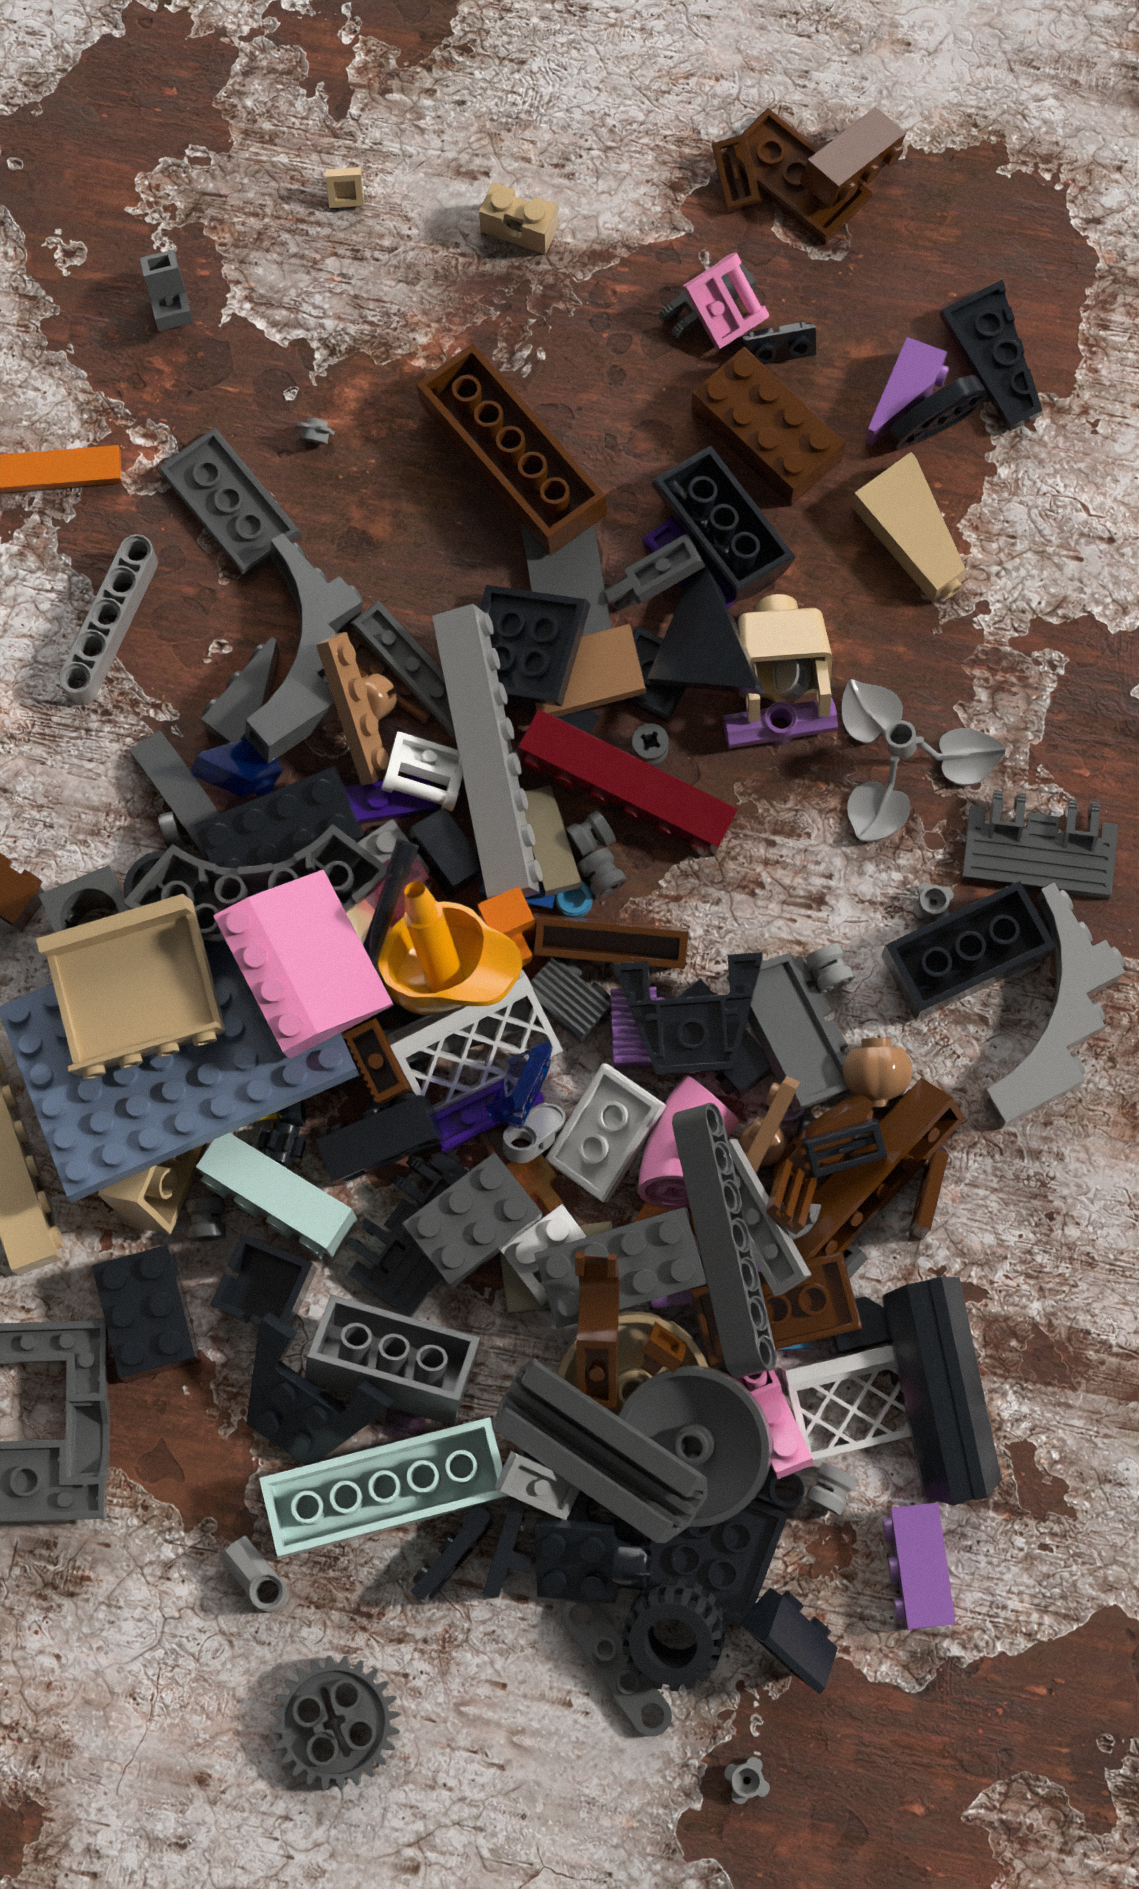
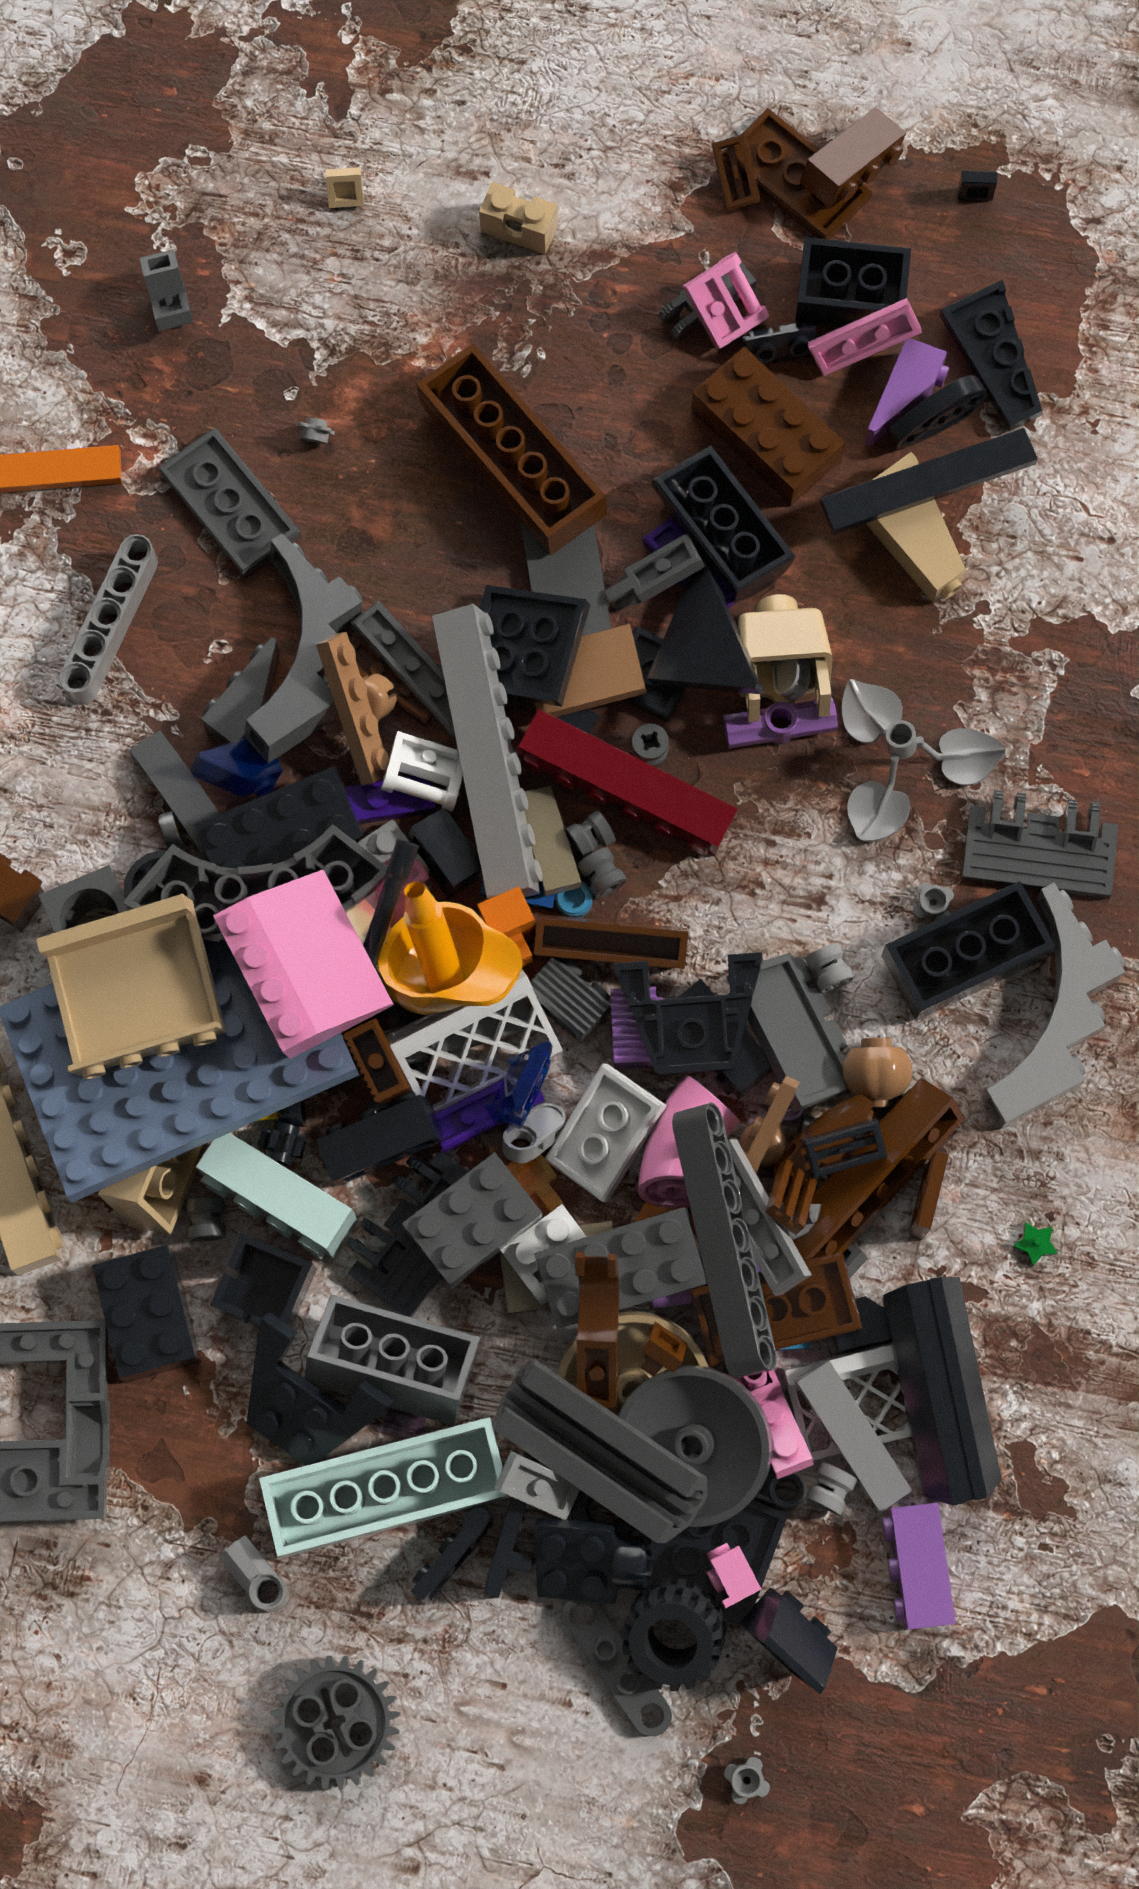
(731, 1574): none -> bright pink brick
(849, 280): none -> black brick
(853, 1435): none -> light grey tile
(864, 337): none -> bright pink tile
(928, 481): none -> black tile
(977, 185): none -> black tile
(1036, 1243): none -> green piece

